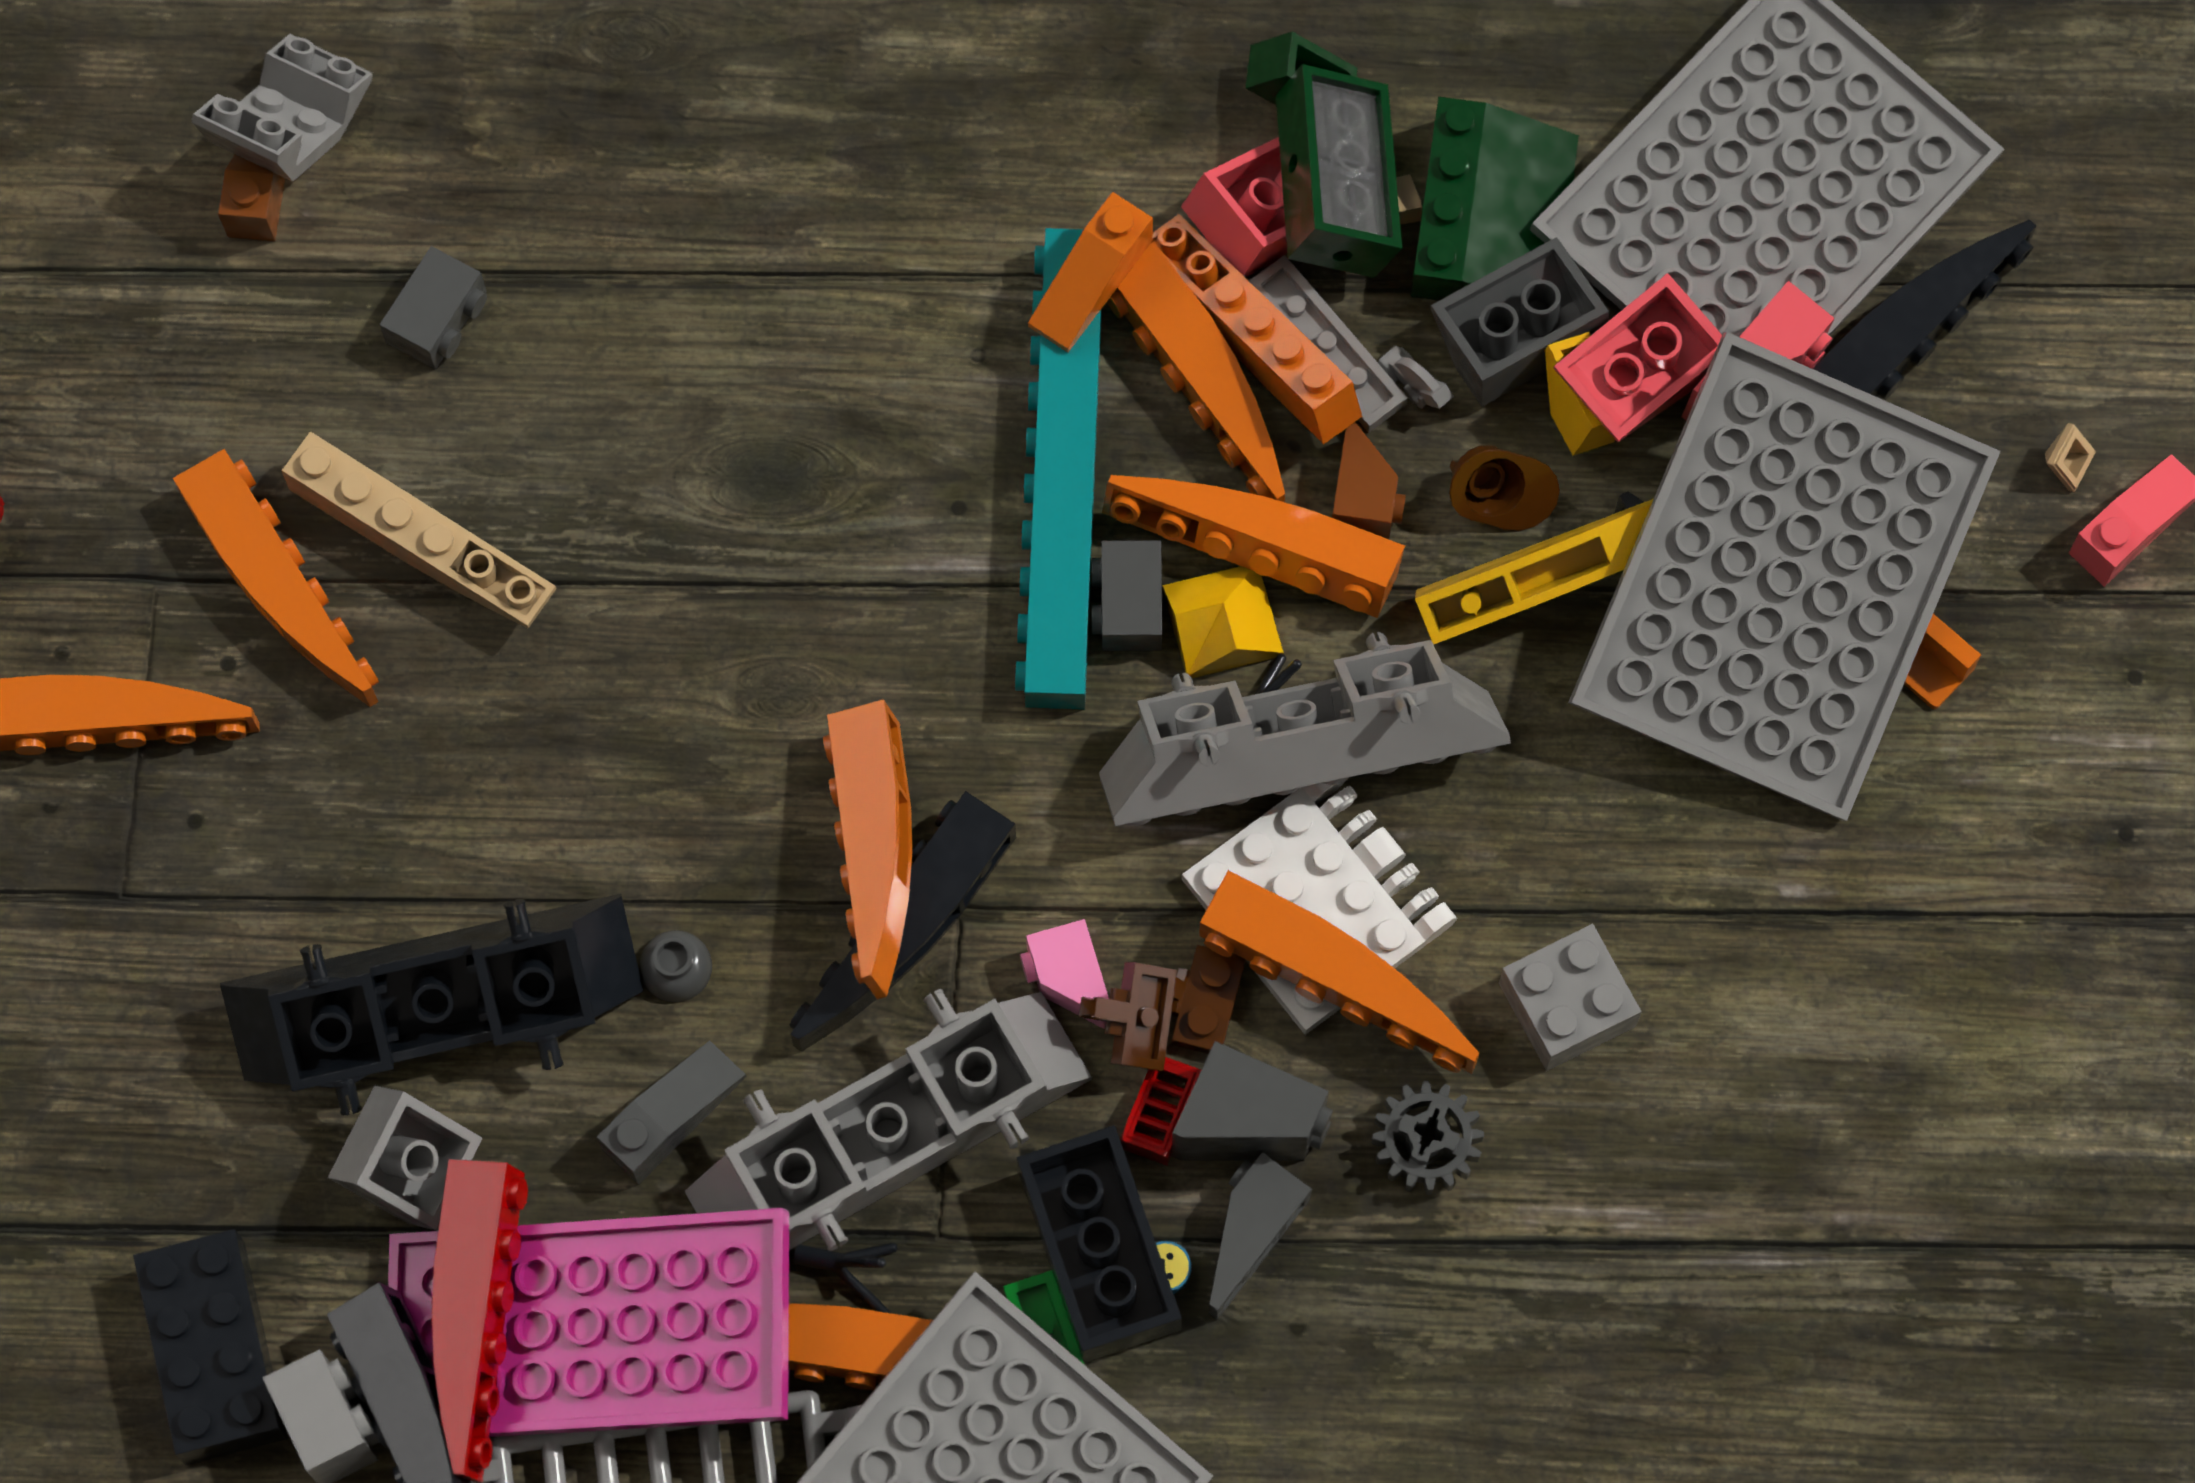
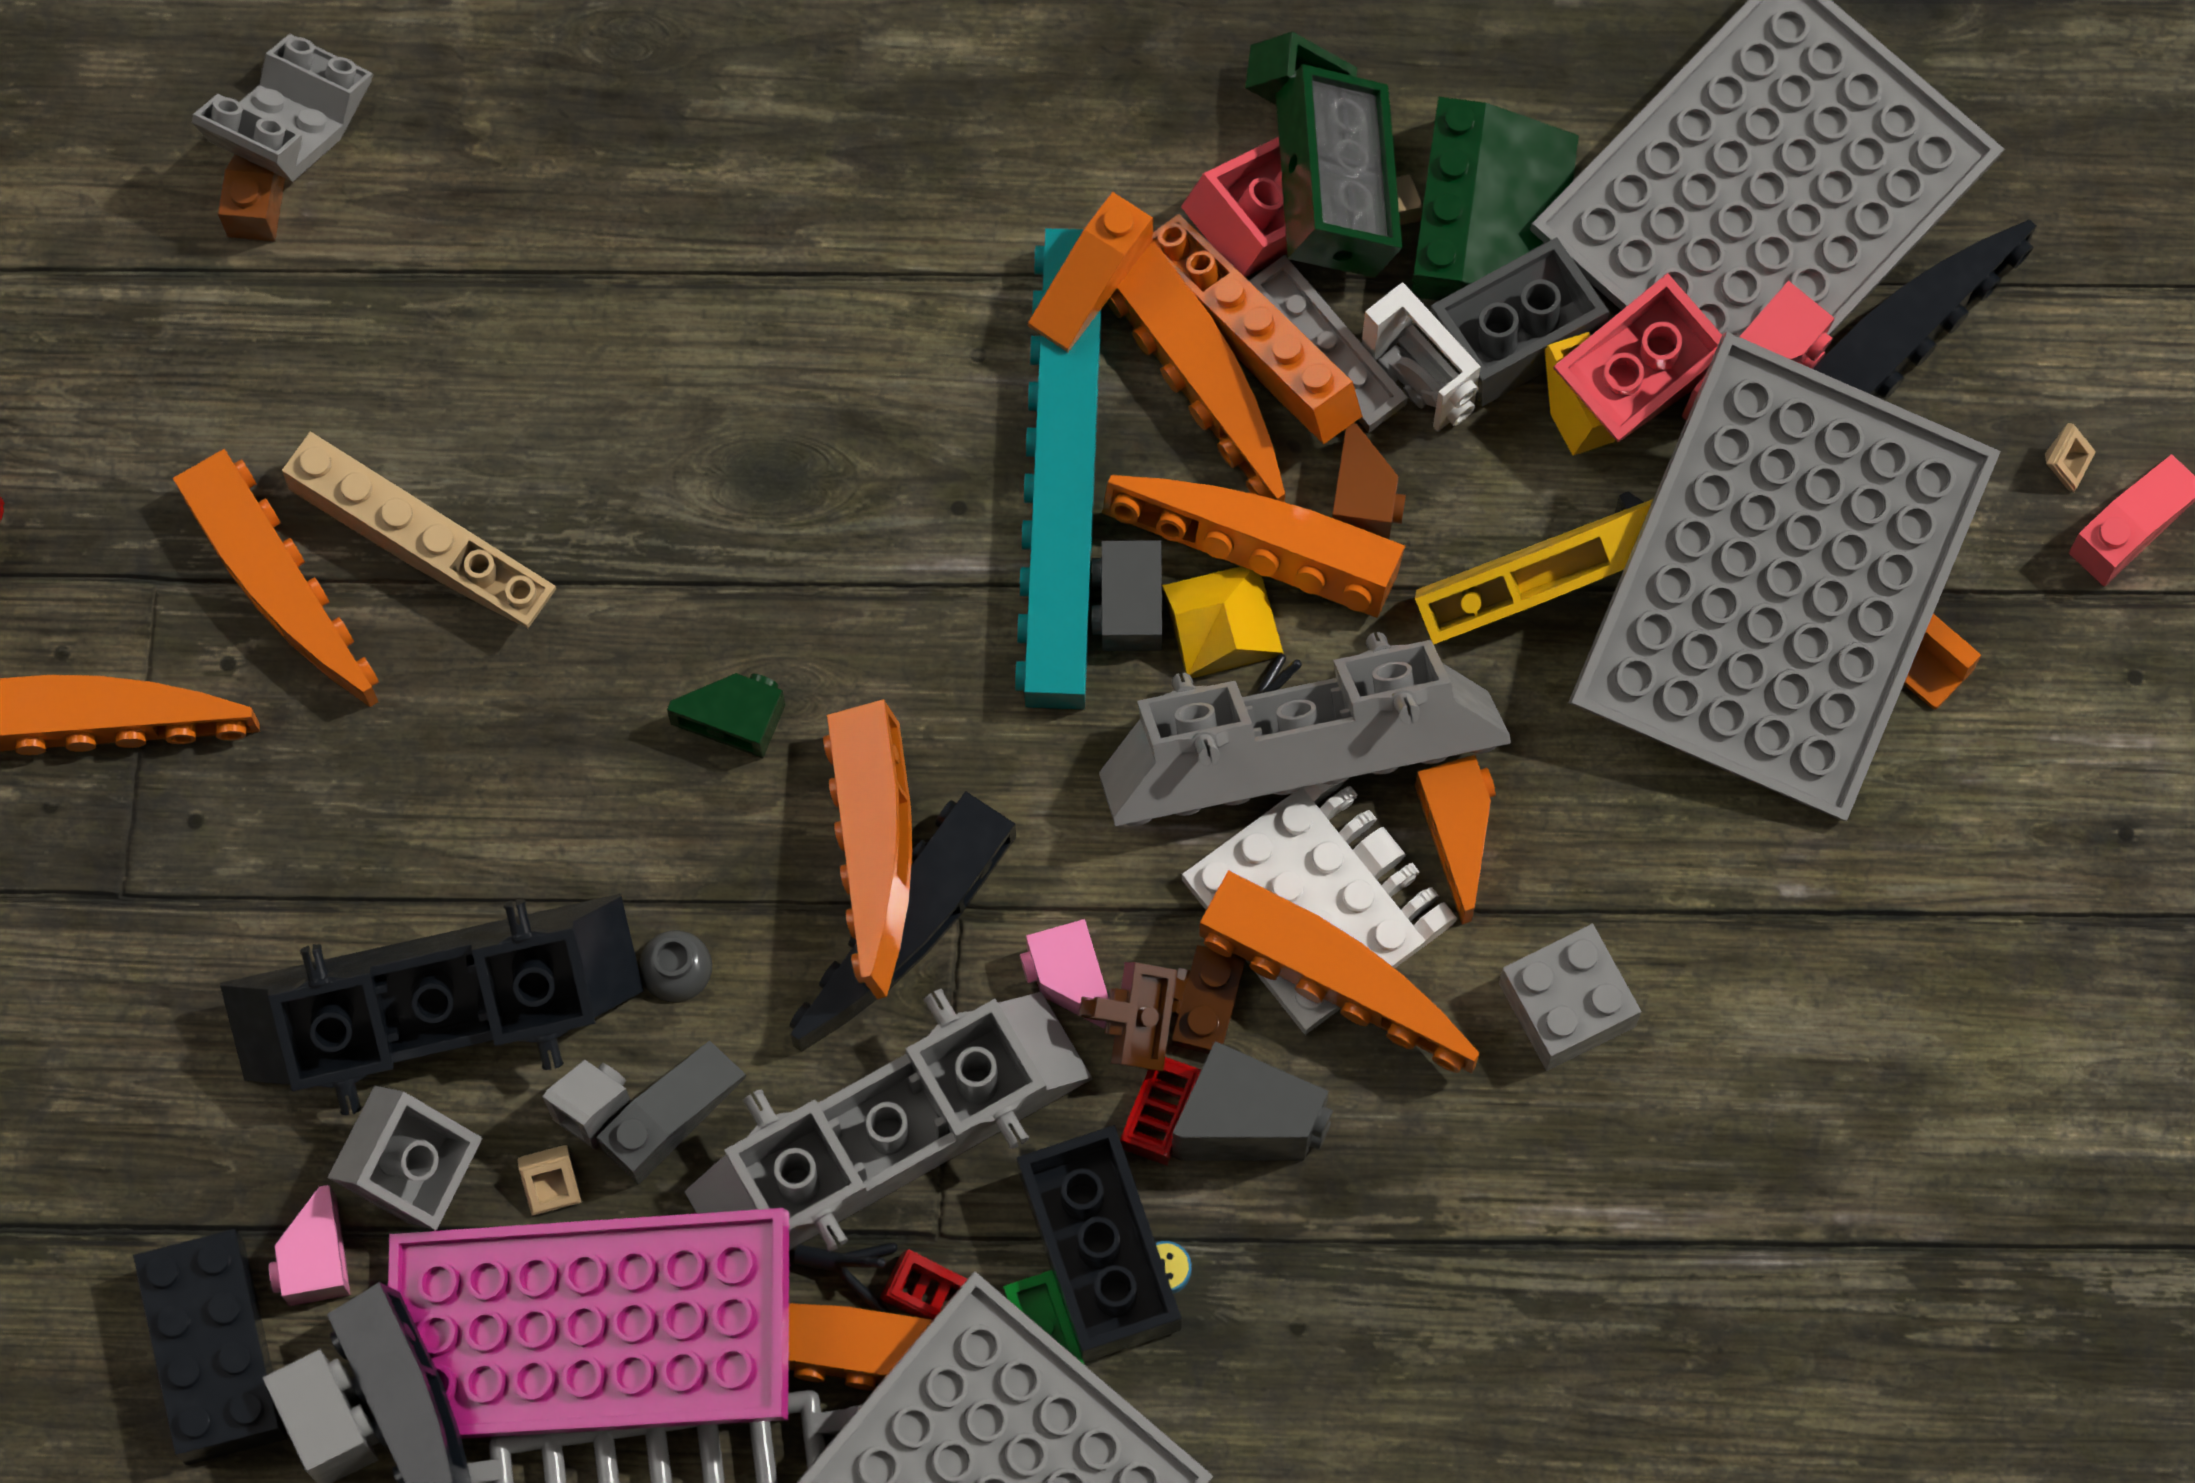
(312, 1254): none -> bright pink slope
(434, 308): dark grey brick -> none
(471, 1301): red slope -> none
(549, 1180): none -> tan slope
(587, 1100): none -> light grey slope
(732, 712): none -> dark green slope
(928, 1270): none -> red slope
(1258, 1215): dark grey slope -> none
(1391, 323): none -> white panel
(1446, 1143): dark grey gear -> none
(1457, 813): none -> orange slope
(1502, 488): reddish brown piece -> none

